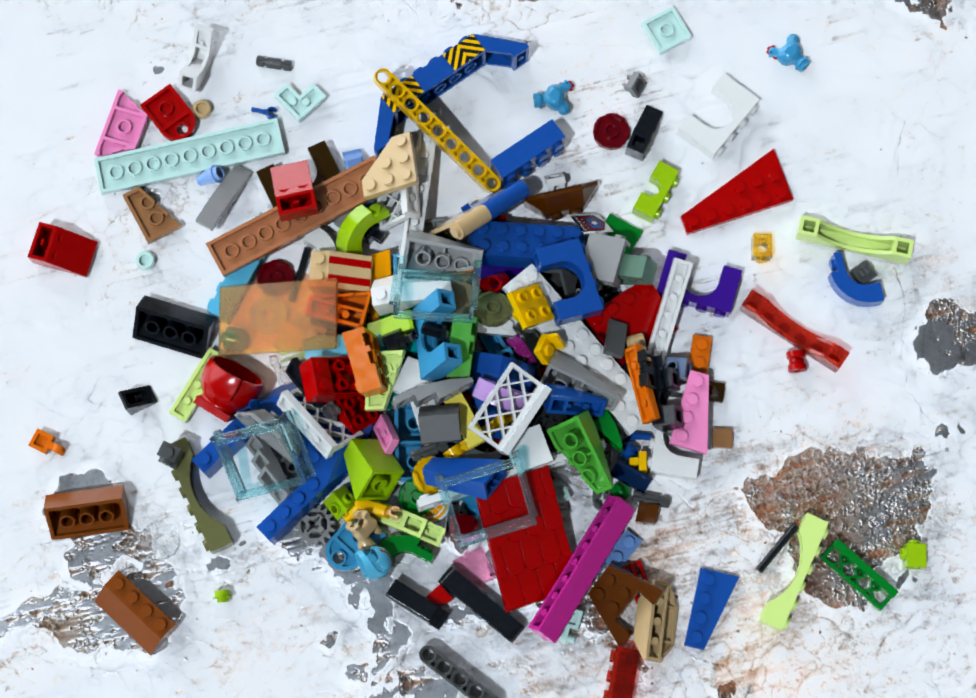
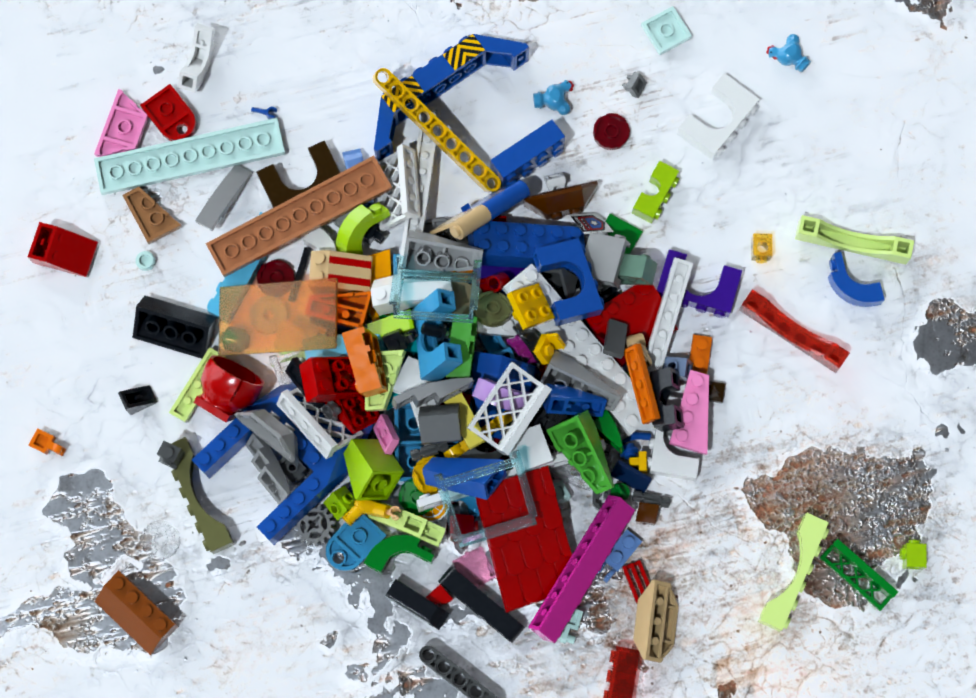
(87, 512): dark orange slope -> none
(202, 109): tan tile -> none
(212, 175): light blue cone -> none
(222, 595): lime plate -> none
(252, 405): blue hand -> none
(274, 63): dark grey axle -> none
(294, 191): slope -> none
(294, 445): clear light blue piece -> none
(300, 105): light aqua plate -> none
(363, 529): tan animal -> none
(375, 564): medium azure helmet -> none
(393, 168): tan plate -> none
(613, 595): reddish brown wing -> none
(643, 133): black slope -> none
(654, 371): black piece -> none
(708, 604): blue wing -> none
(722, 438): medium nougat tile -> none
(749, 192): red wing -> none
(777, 548): black bar -> none
(796, 361): red wheel -> none
(863, 273): dark grey tile -> none

